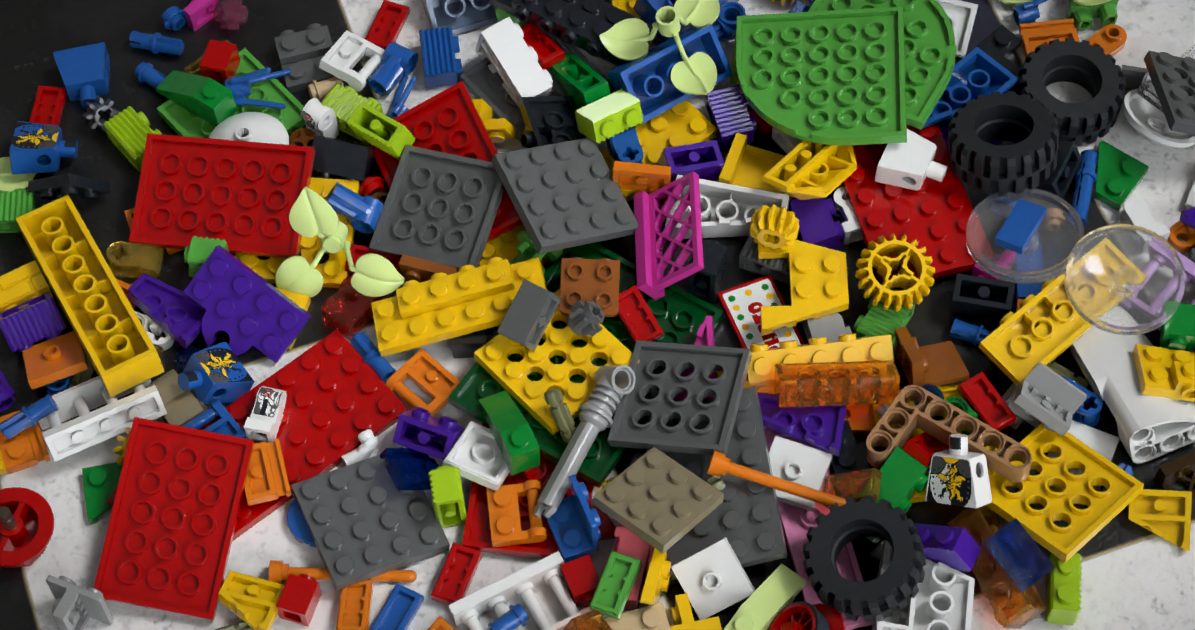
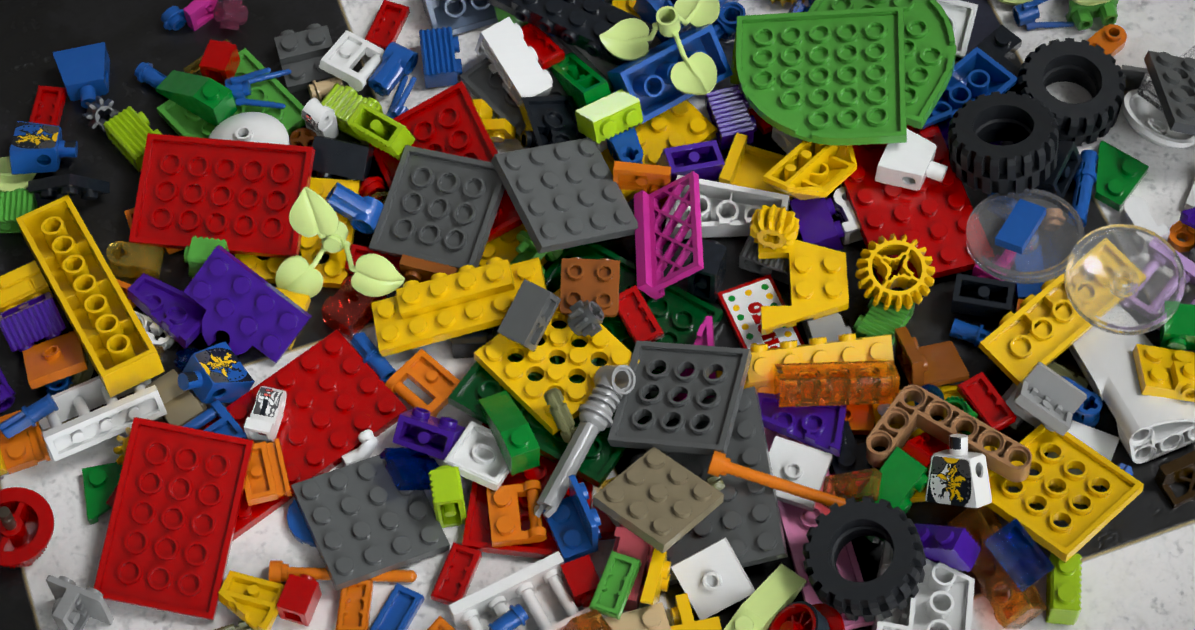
(156, 43): blue axle -> none
(1042, 32): orange plate -> none
(1164, 514): yellow wing -> none

